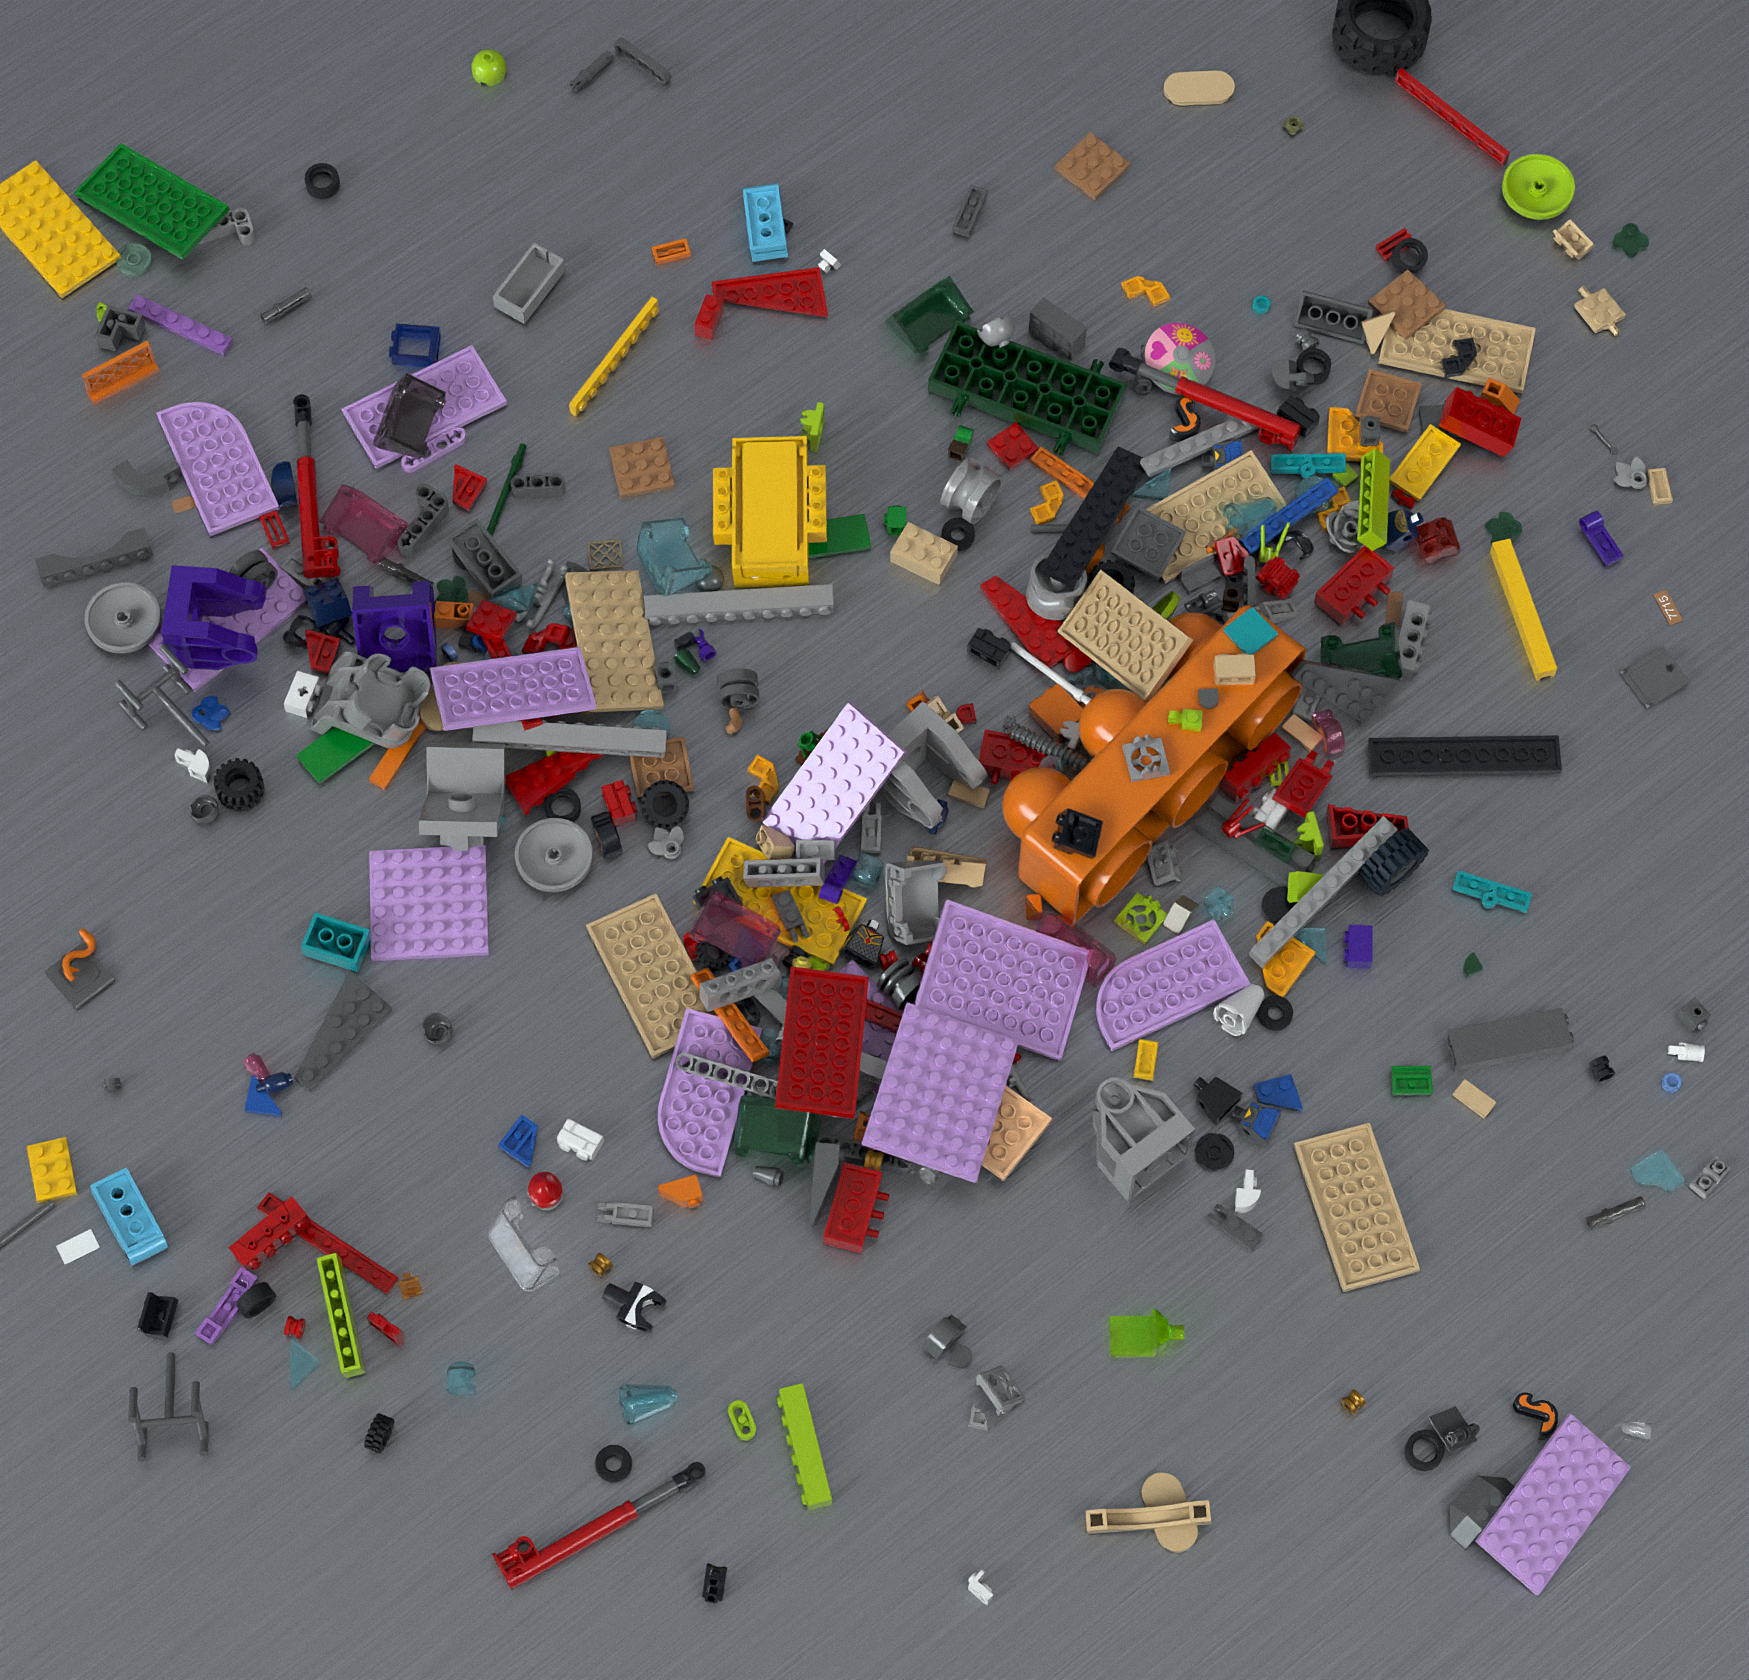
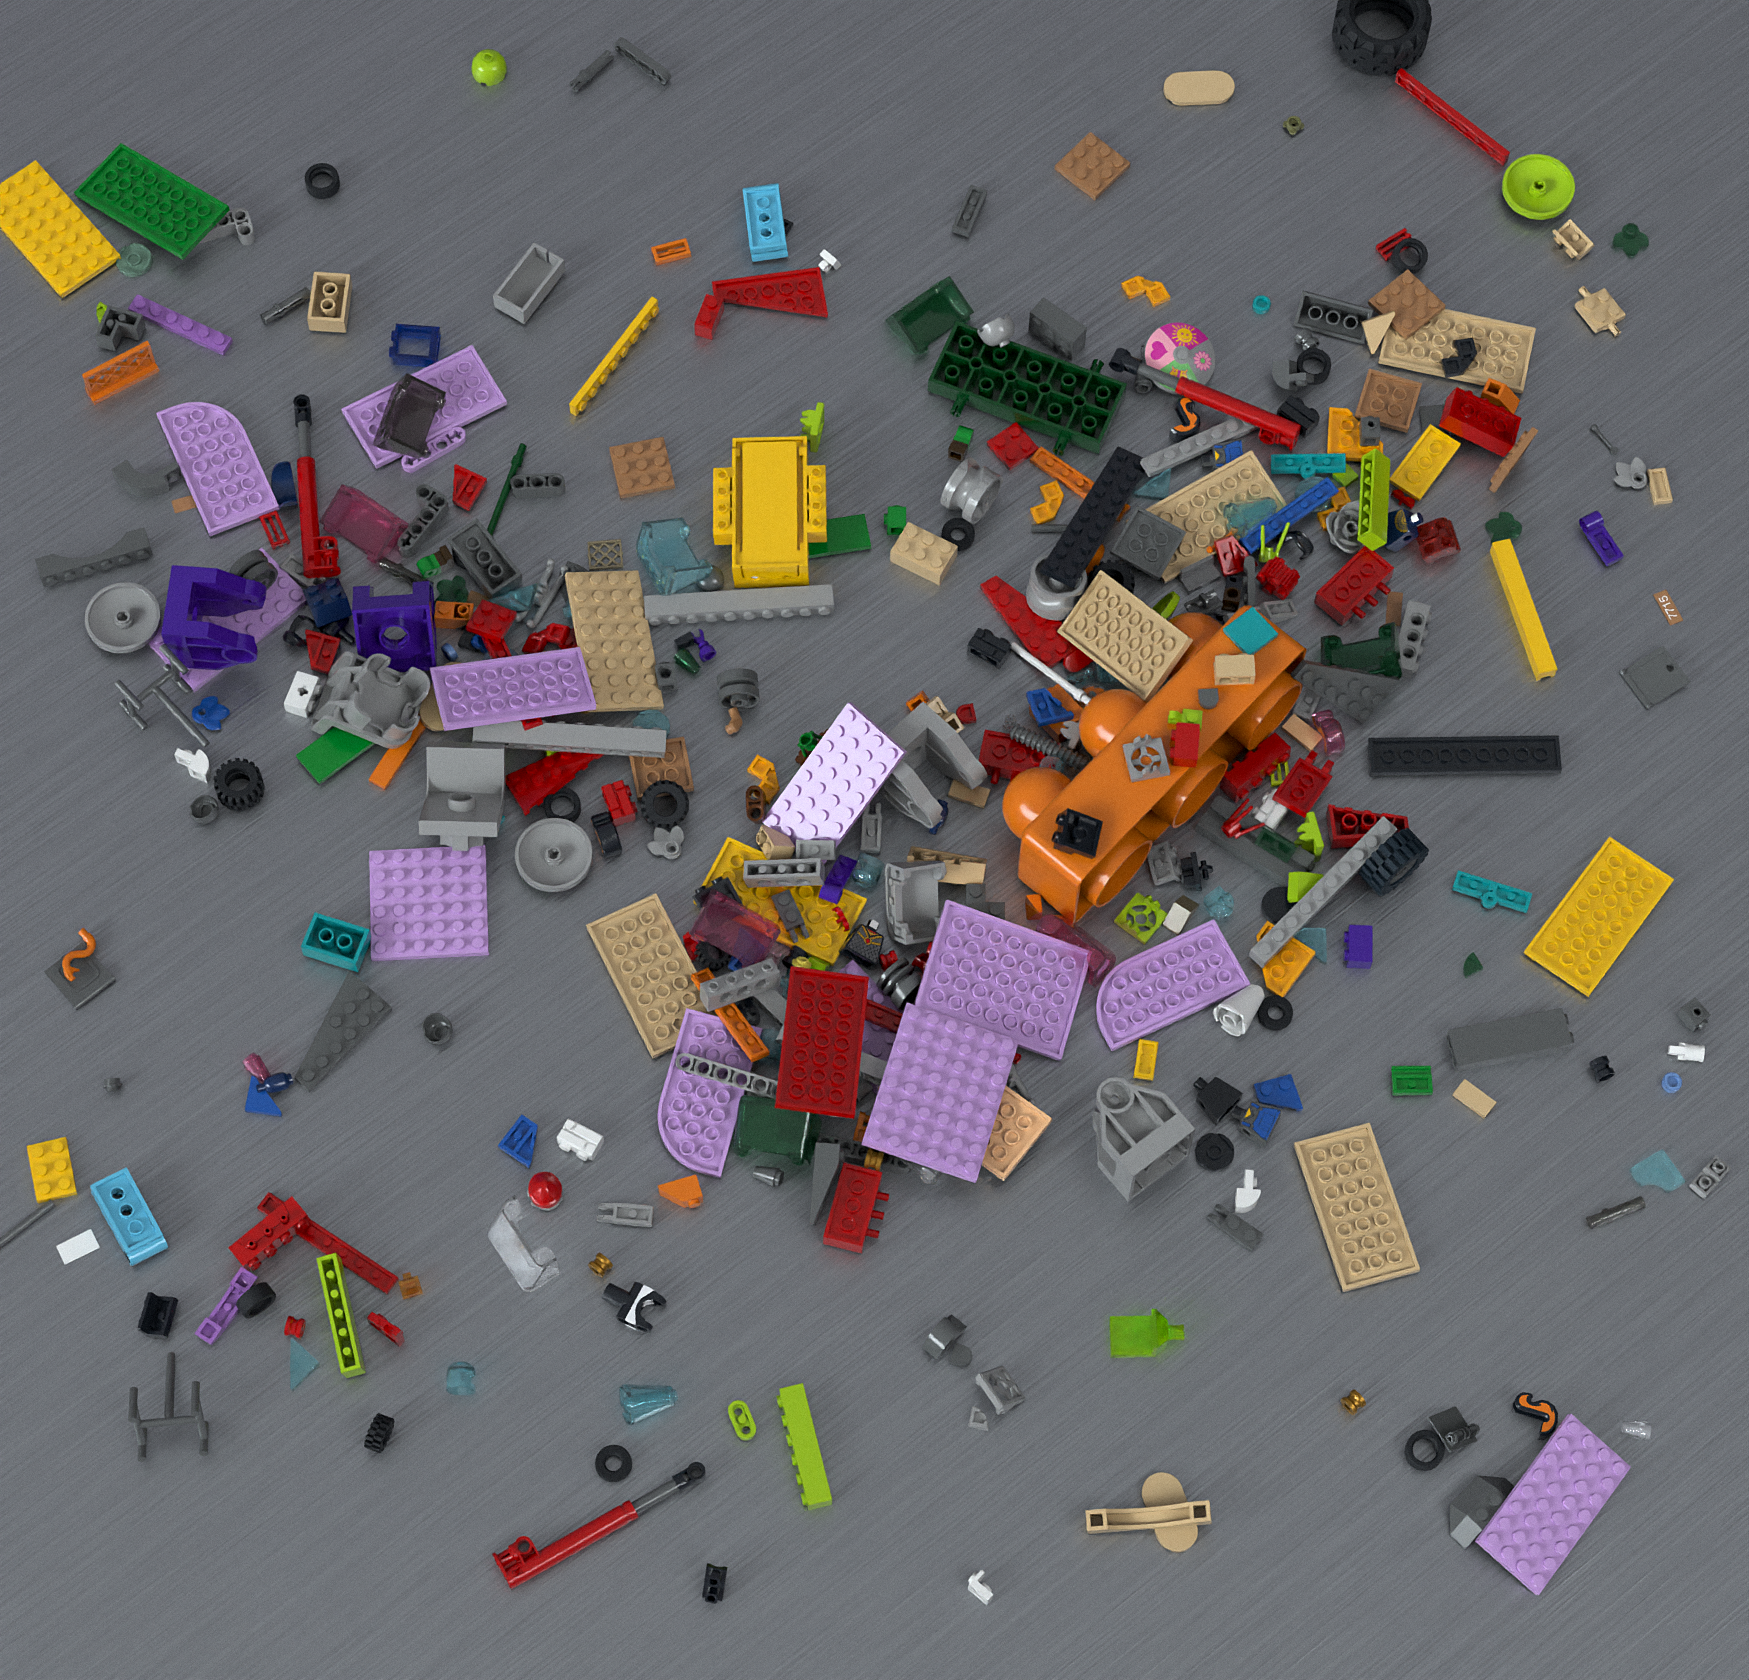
(329, 302): none -> tan brick
(436, 562): none -> leg
(976, 899): none -> dark grey brick
(1046, 708): none -> blue wing
(1185, 744): none -> red brick
(1194, 880): none -> black hips
(1512, 459): none -> medium nougat plate
(1598, 916): none -> yellow plate

